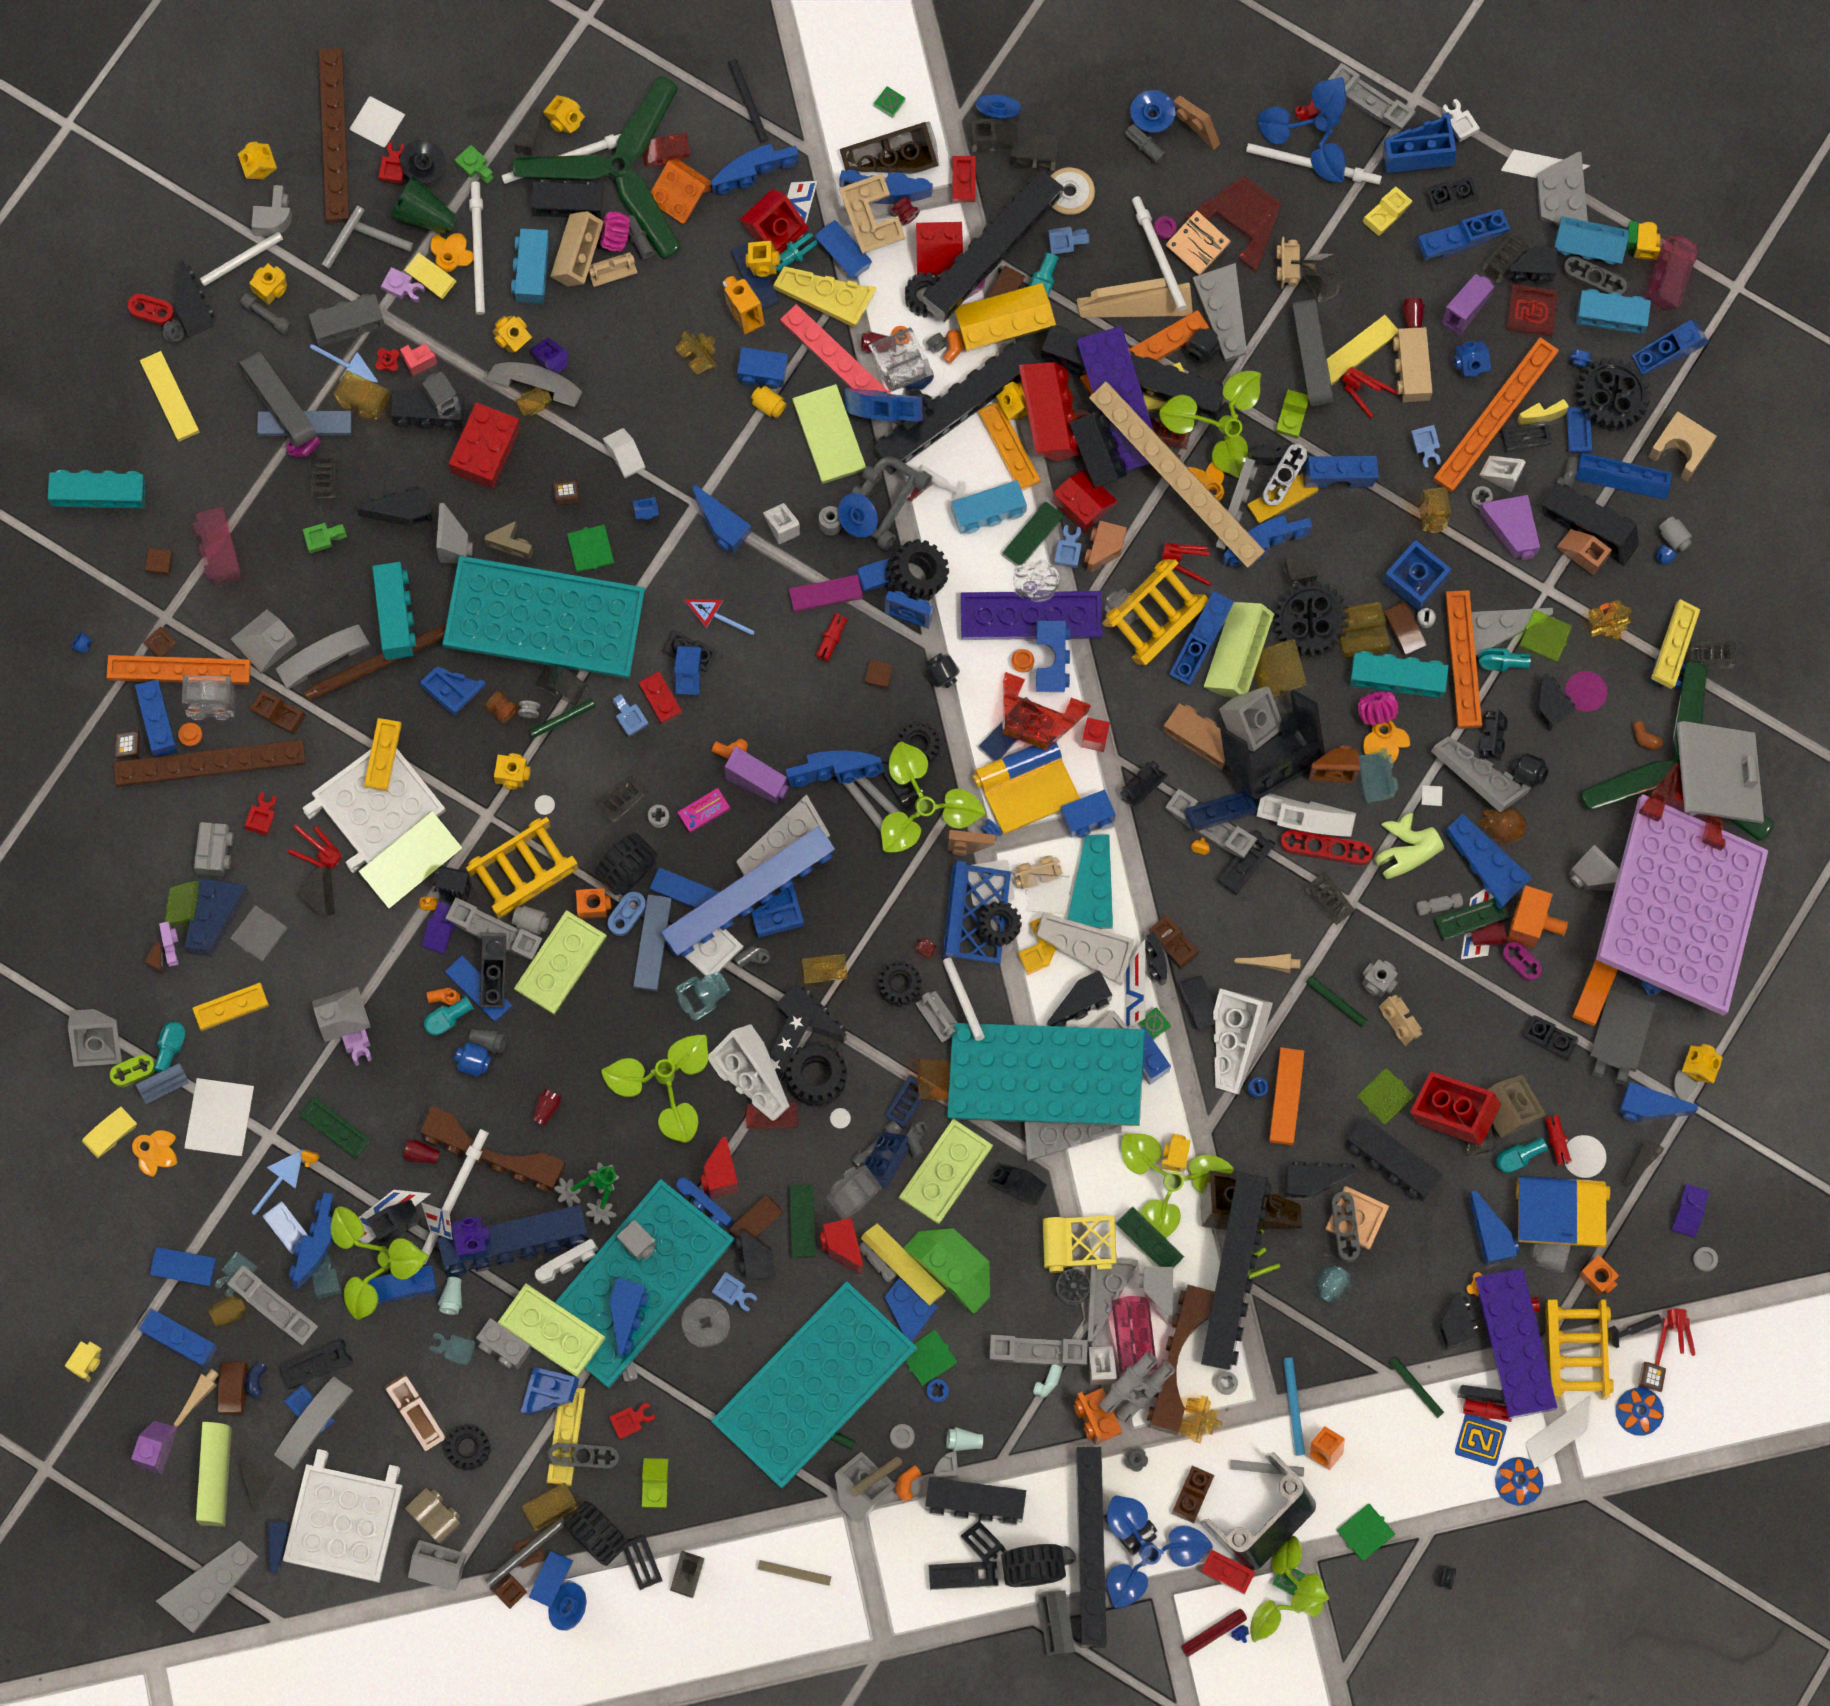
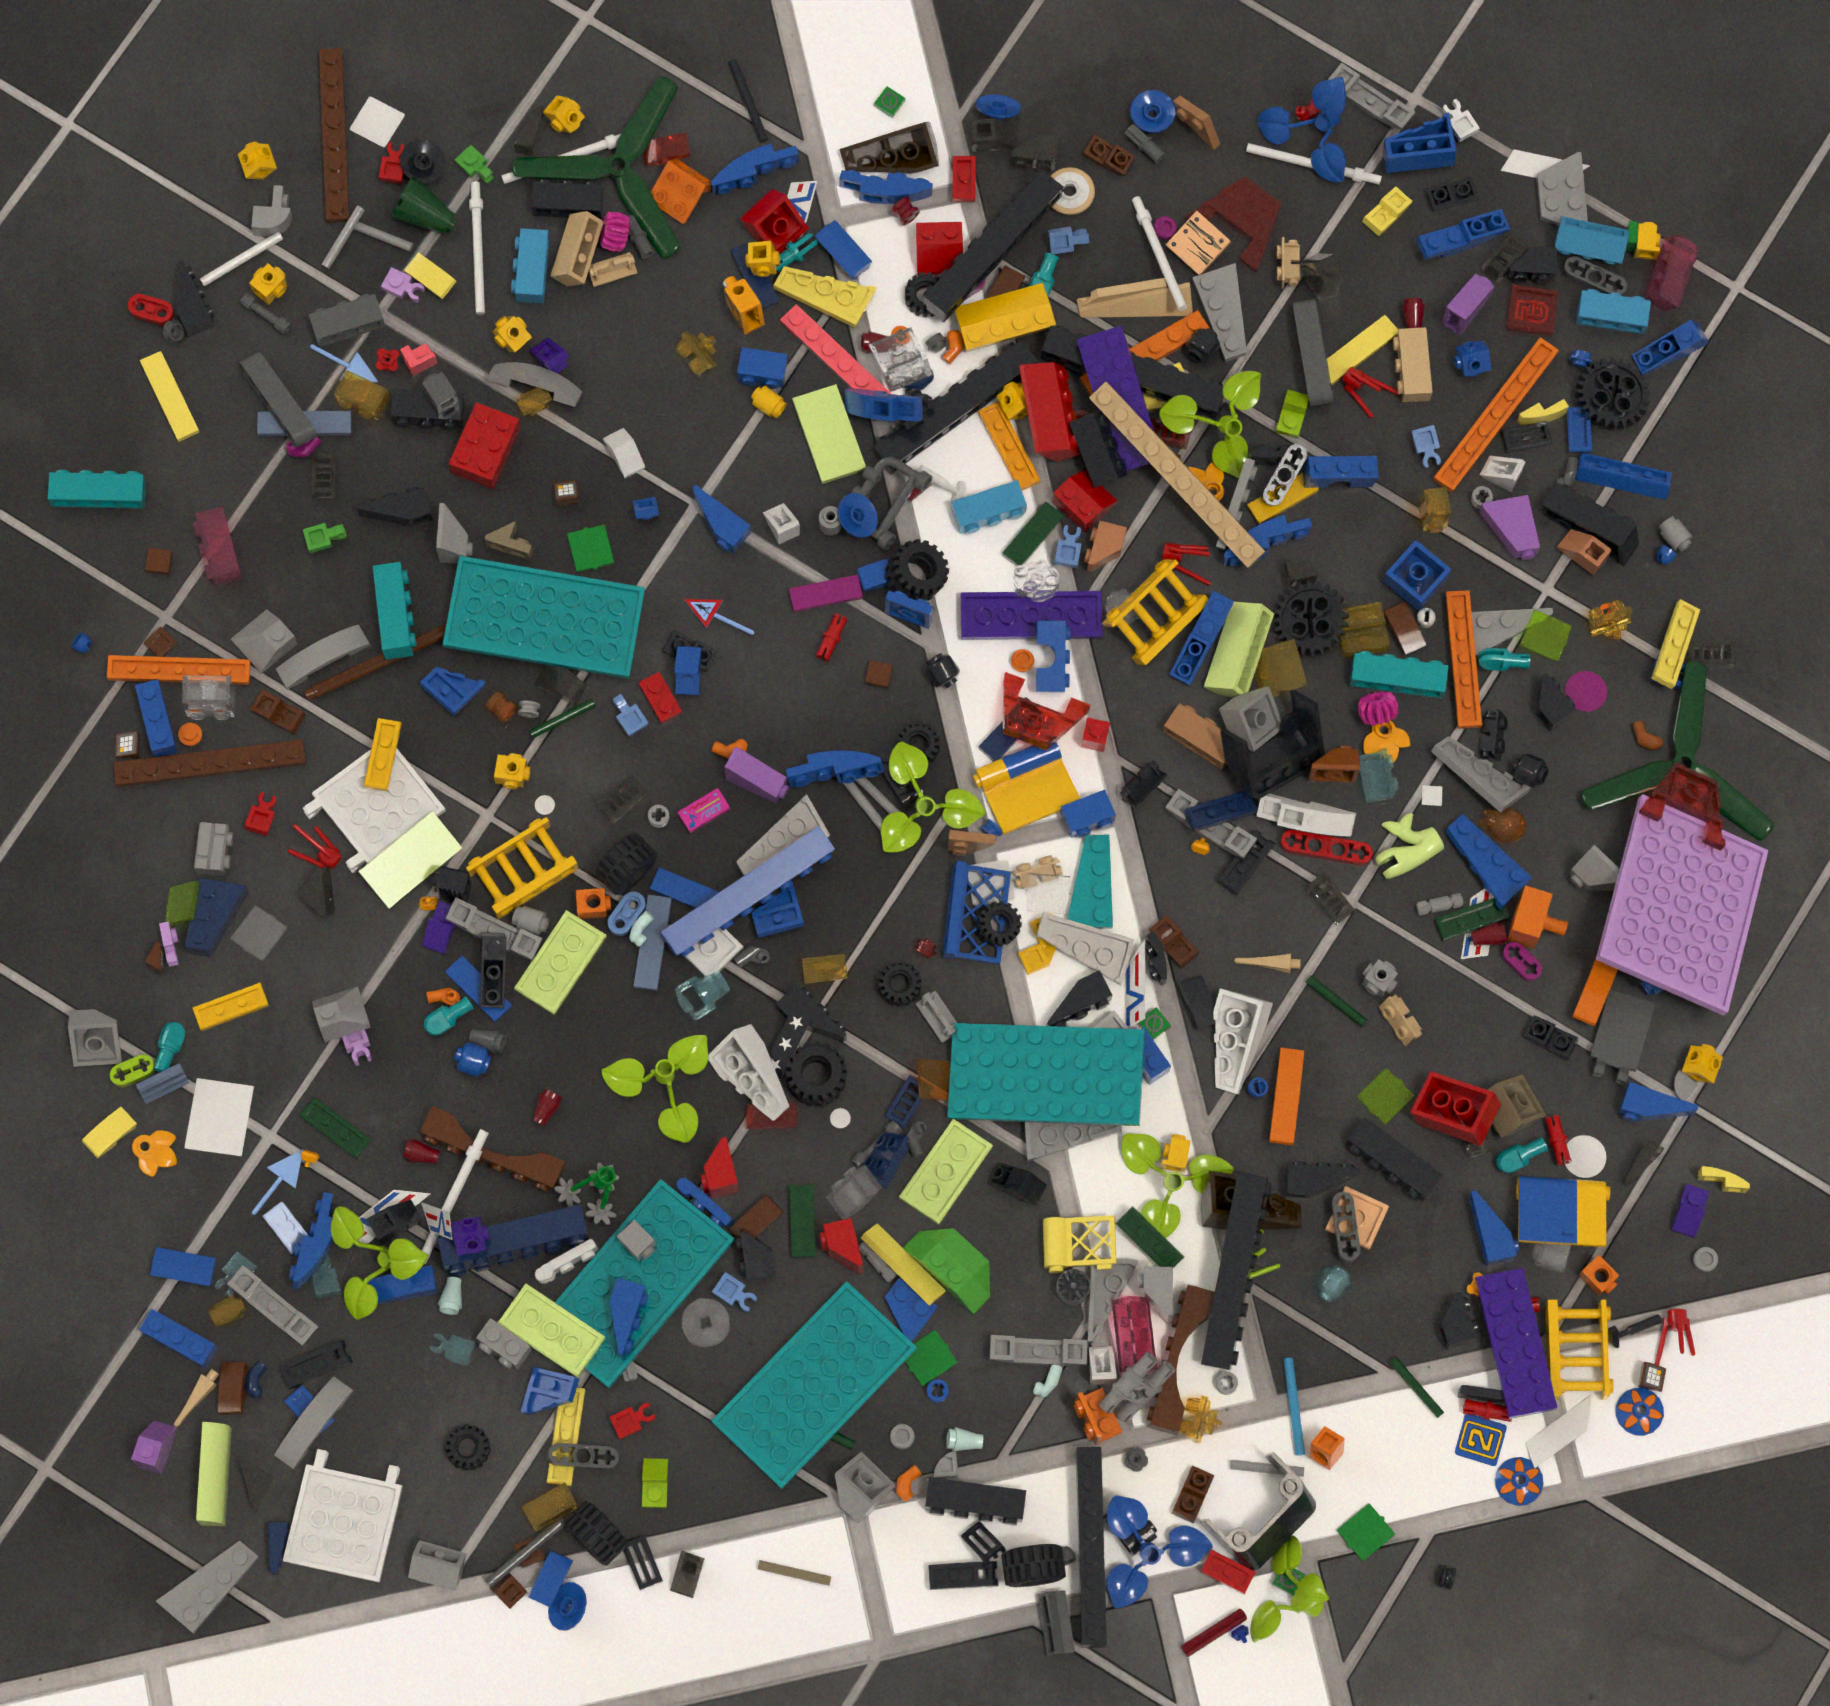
(84, 1360): light yellow brick -> none
(415, 1412): medium nougat slope -> none
(433, 1515): dark tan brick -> none
(452, 249): light orange plate -> none
(638, 926): none -> light aqua arm
(856, 201): tan plate -> none
(875, 1476): dark tan bar -> none
(963, 999): white bar -> none
(1108, 156): none -> reddish brown slope
(1689, 438): tan piece -> none
(1719, 772): light grey container -> none
(1729, 1181): none -> light yellow slope

